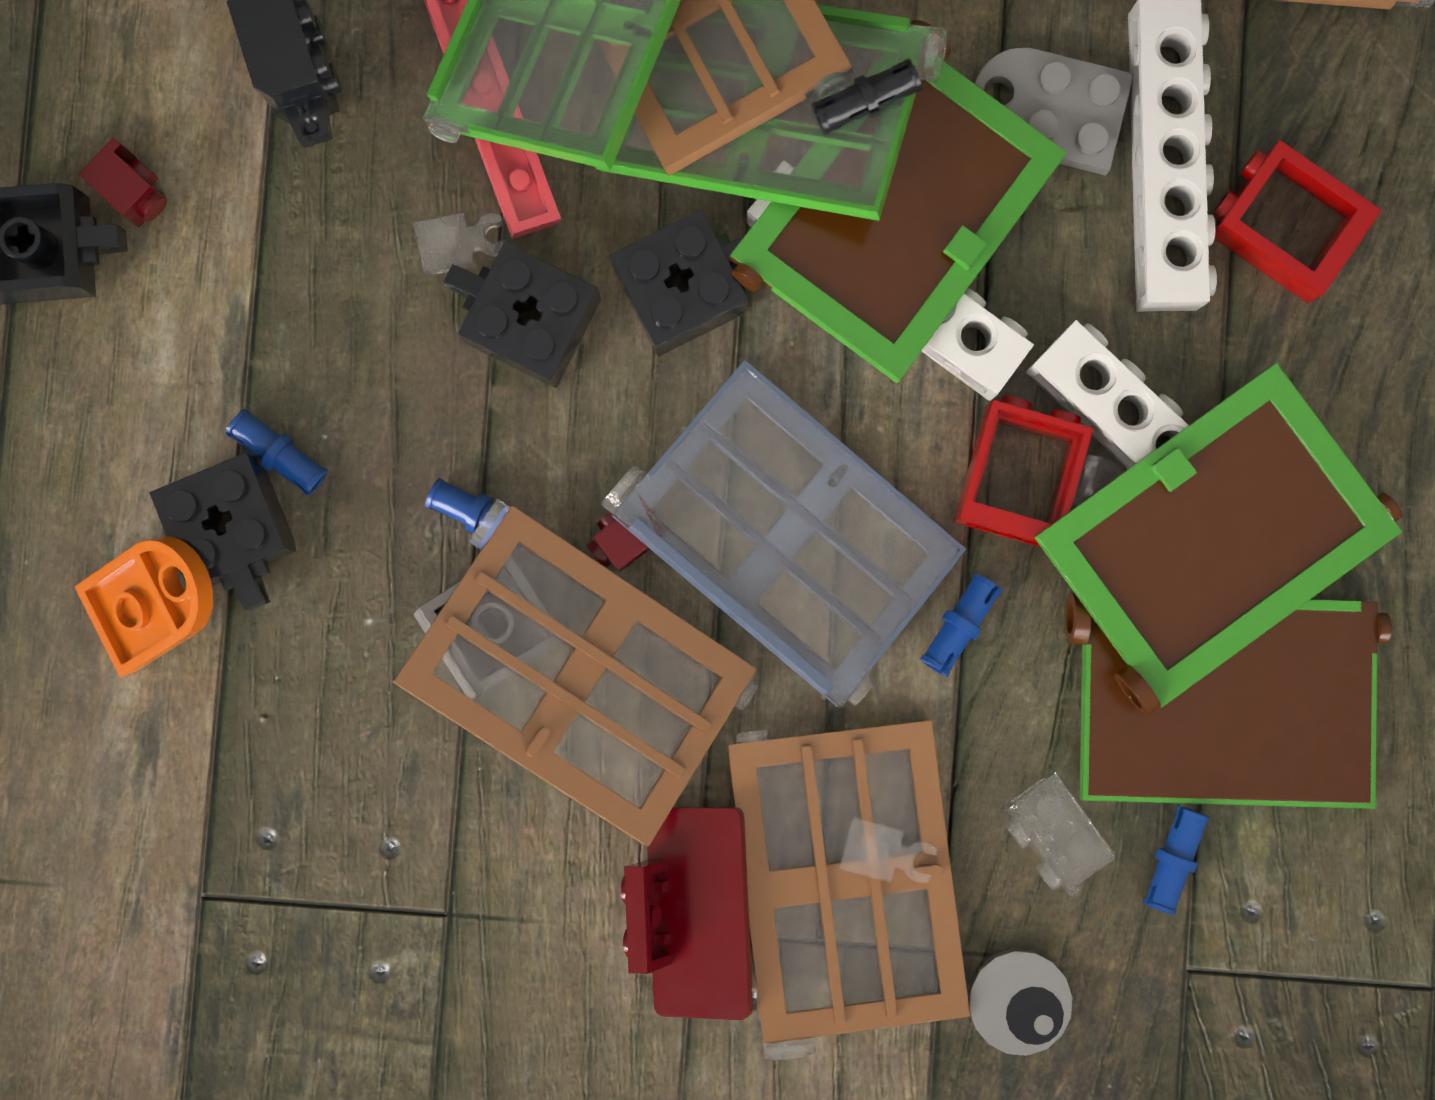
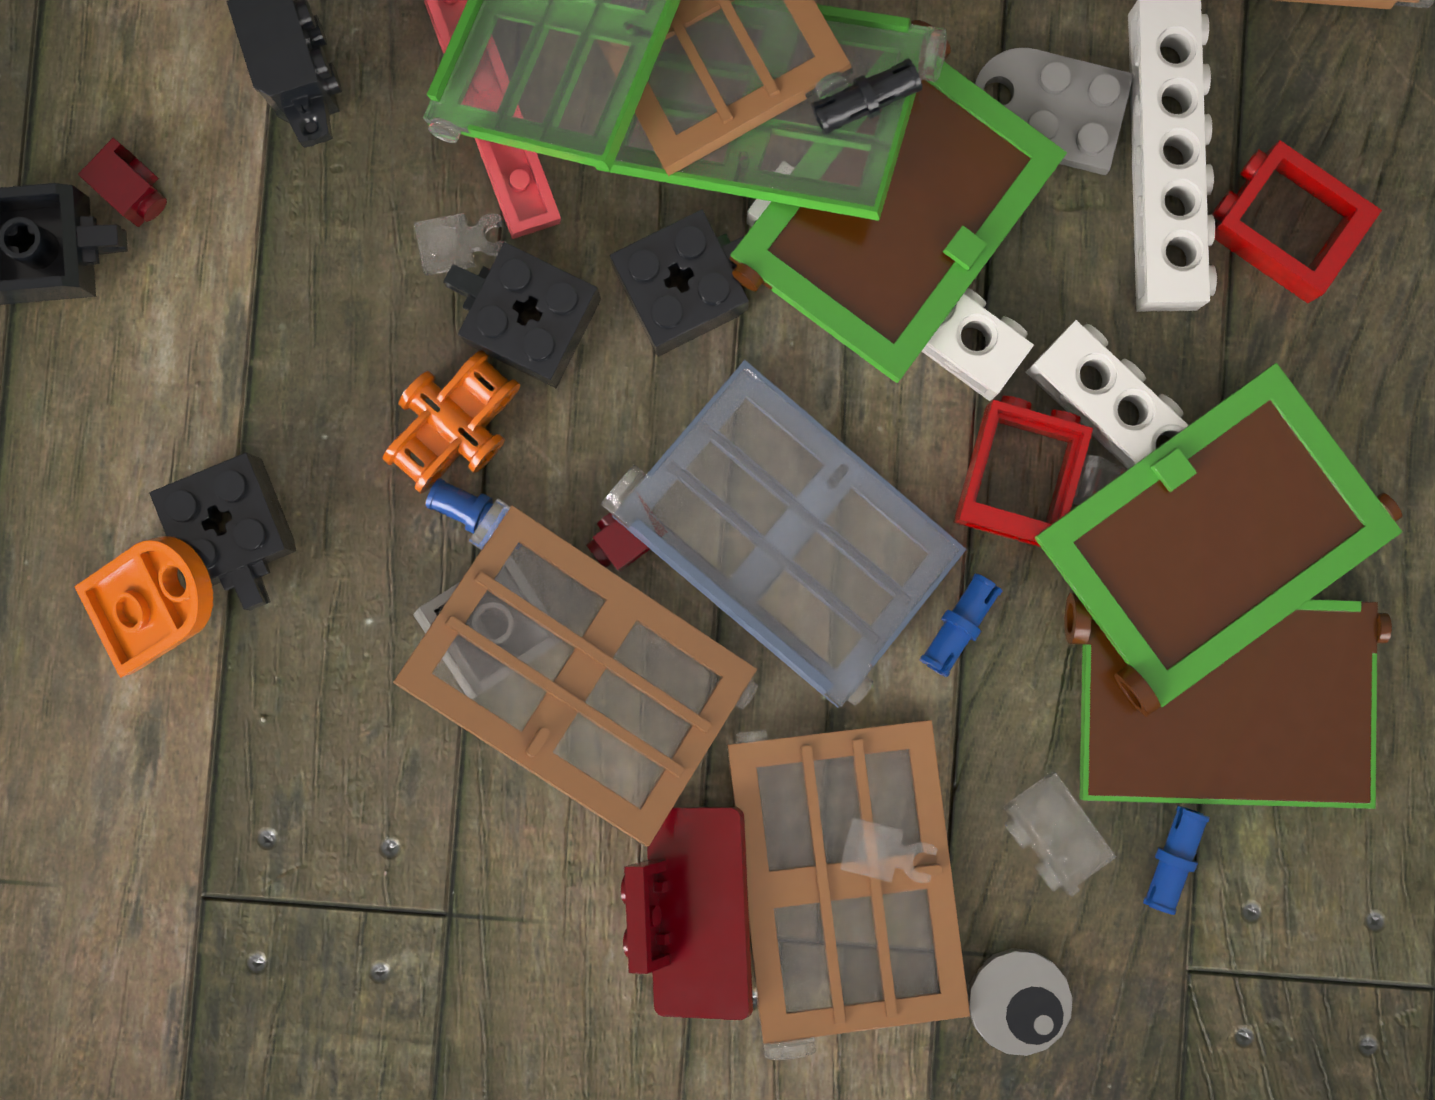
(276, 452): blue pin -> none
(463, 407): none -> orange axle

